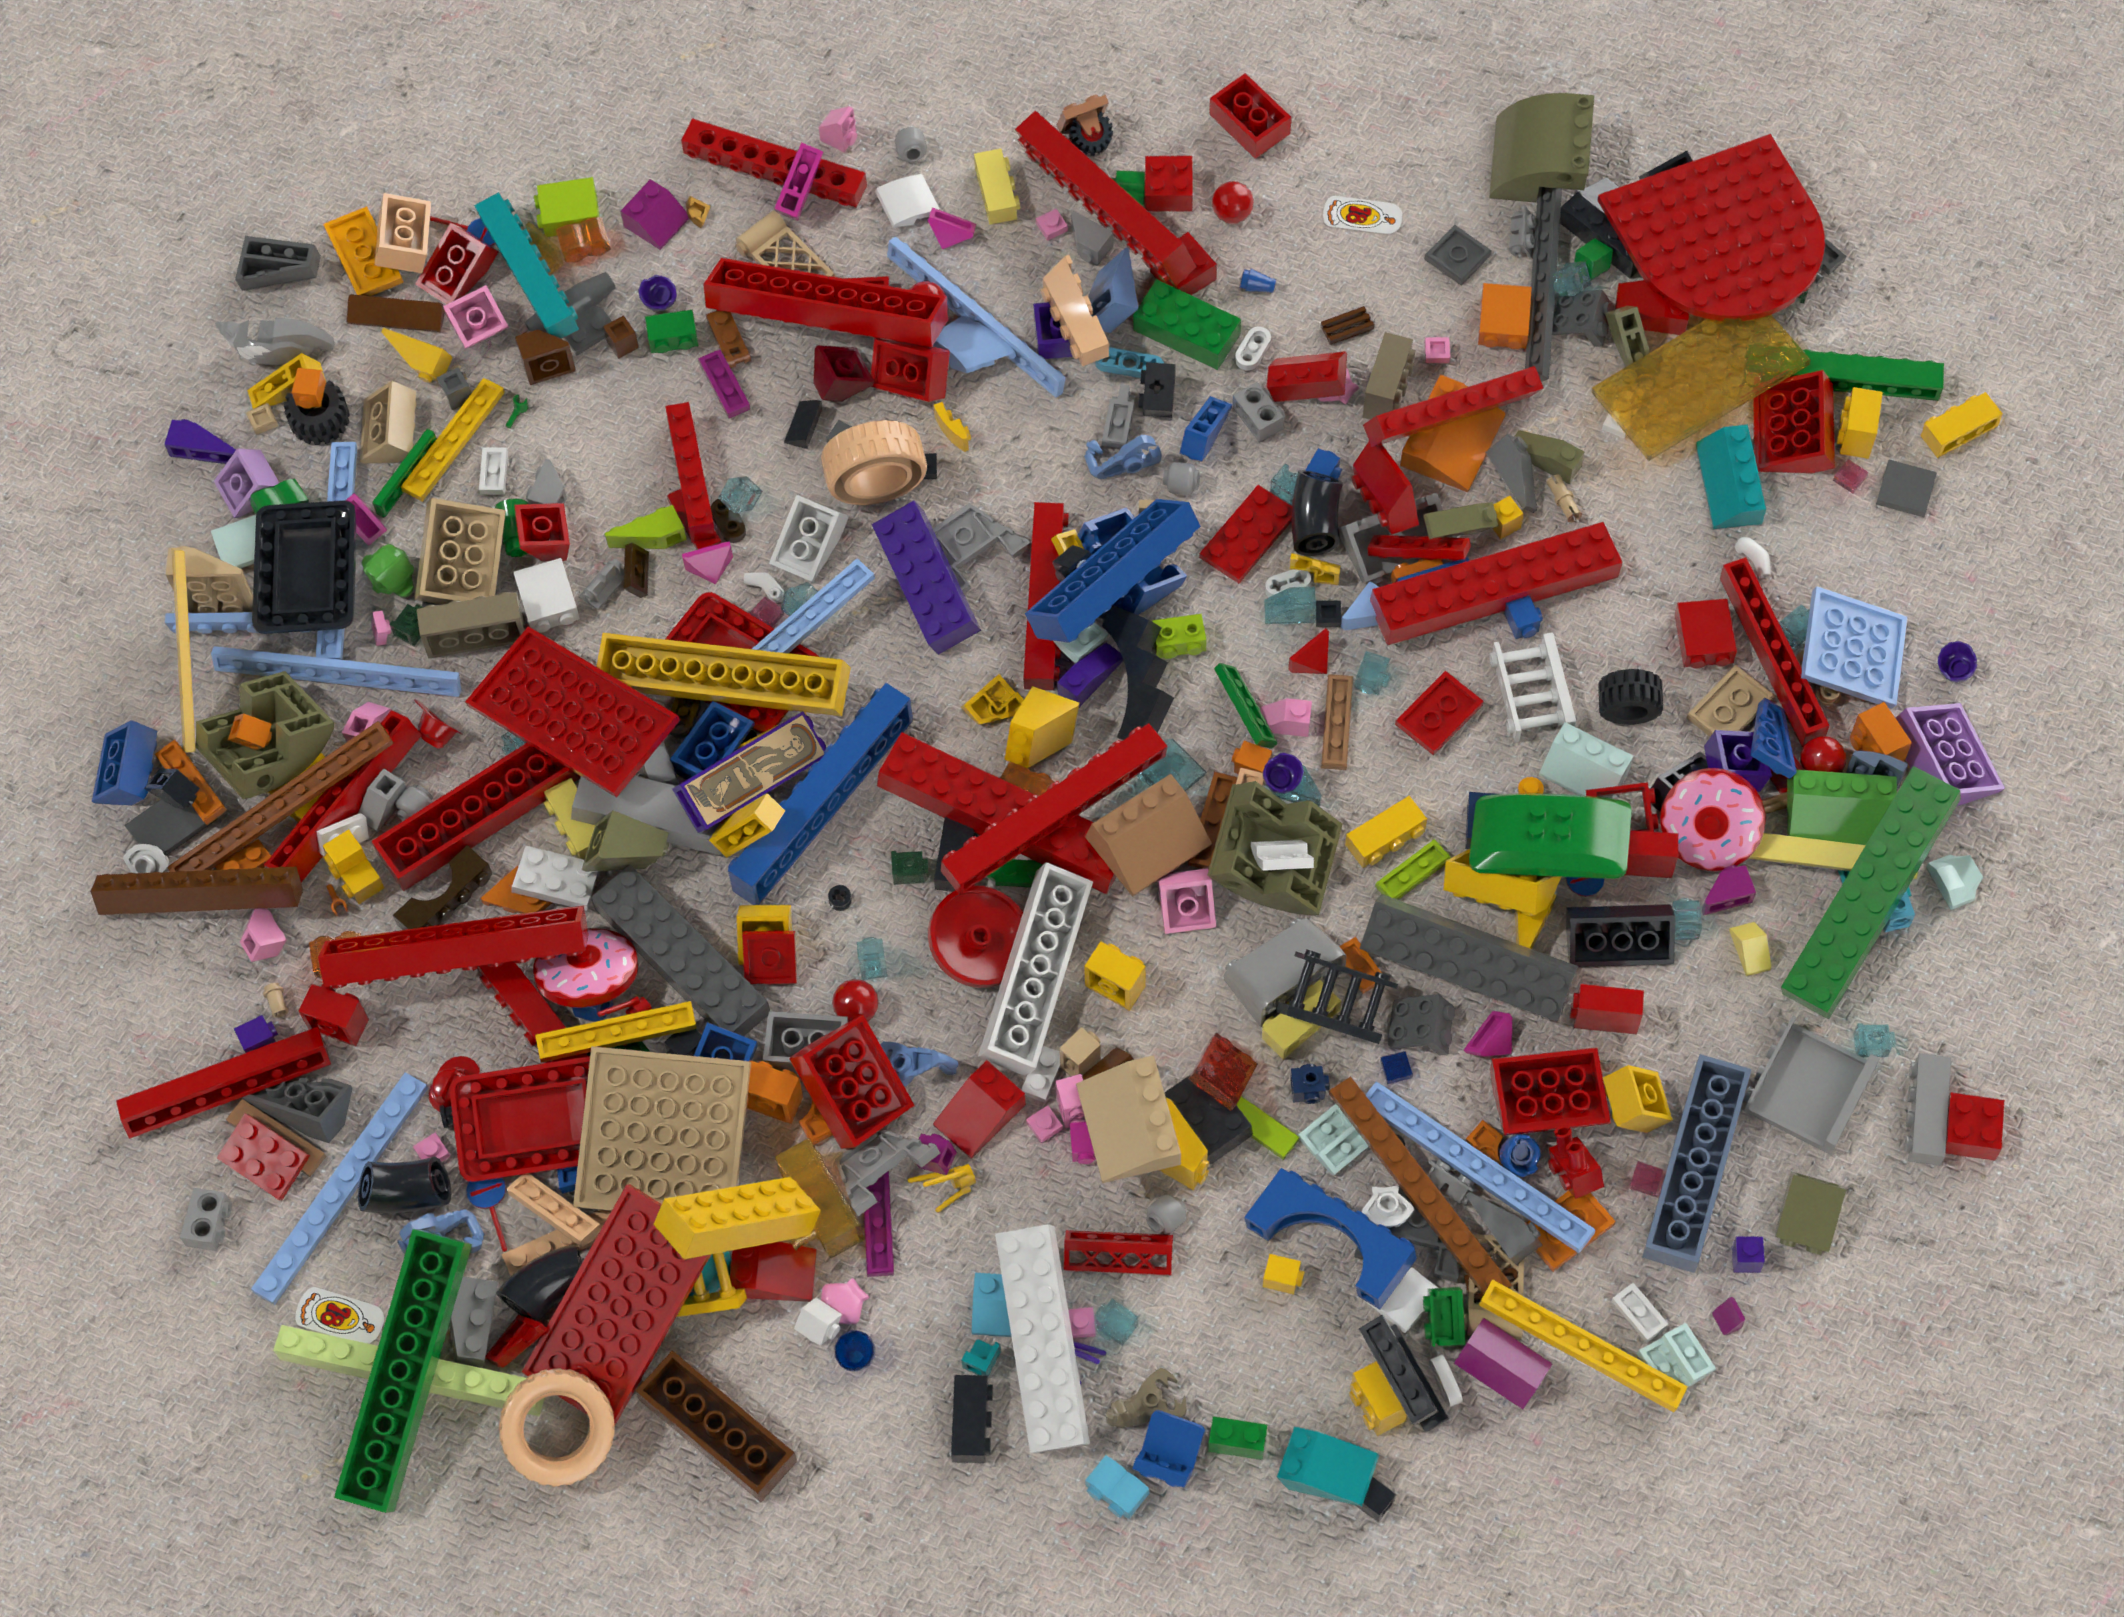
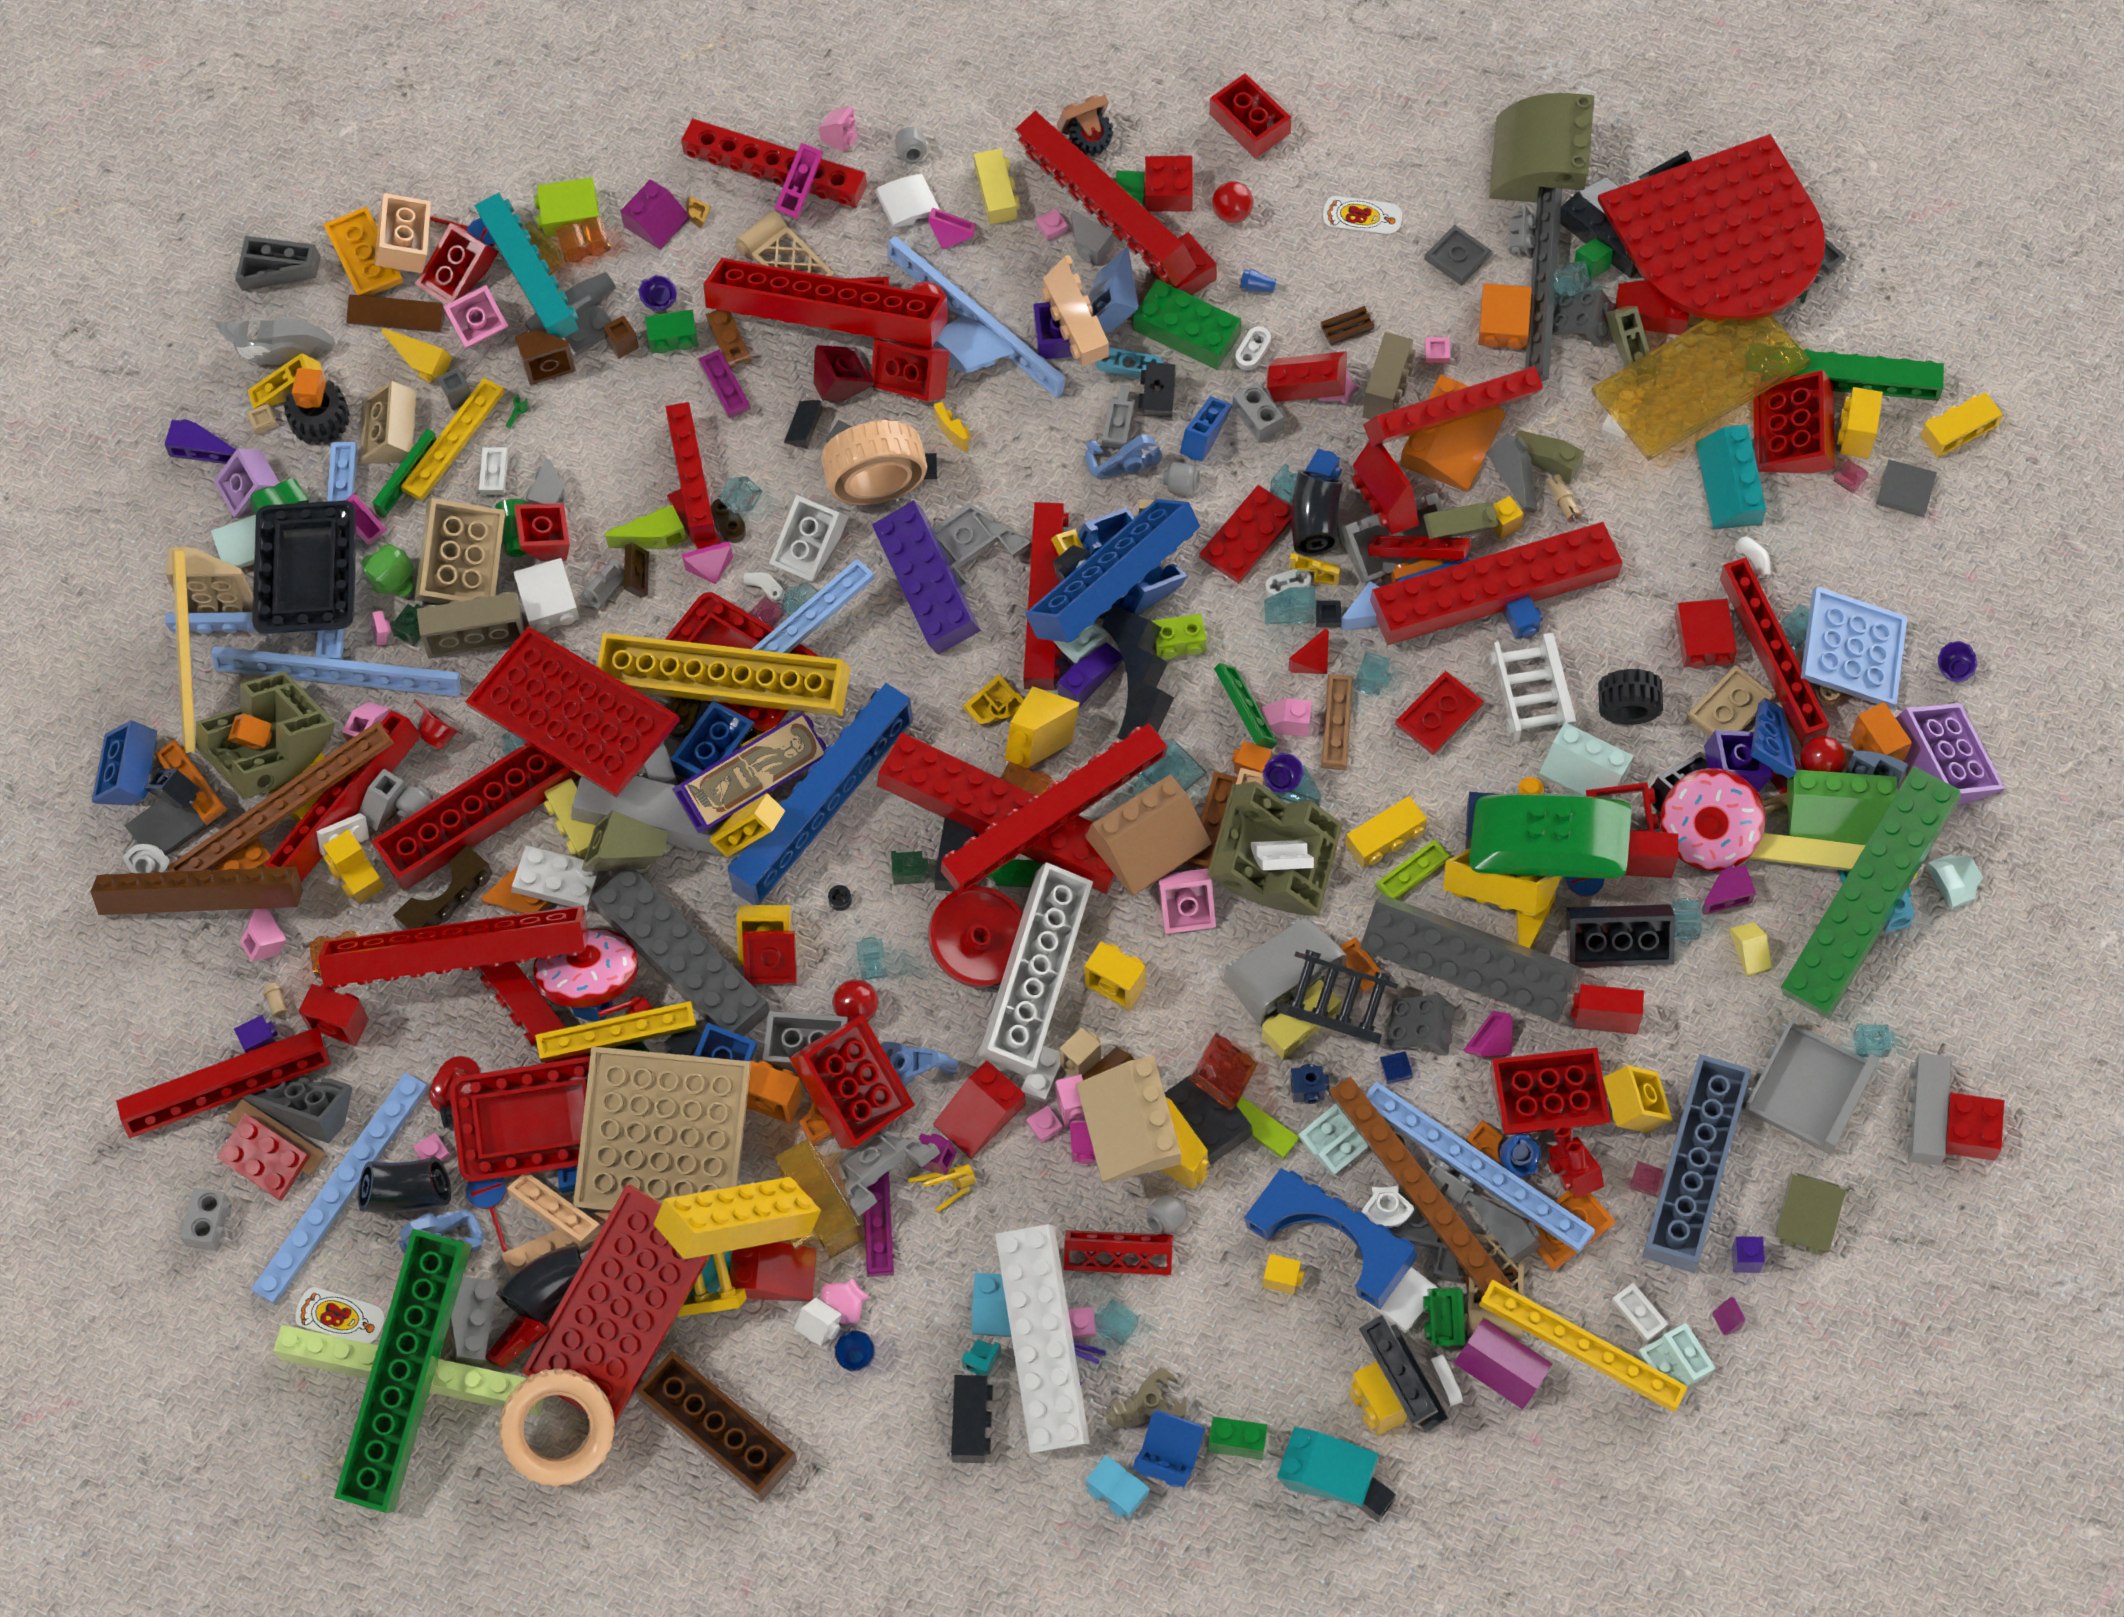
(335, 899): orange hand -> none

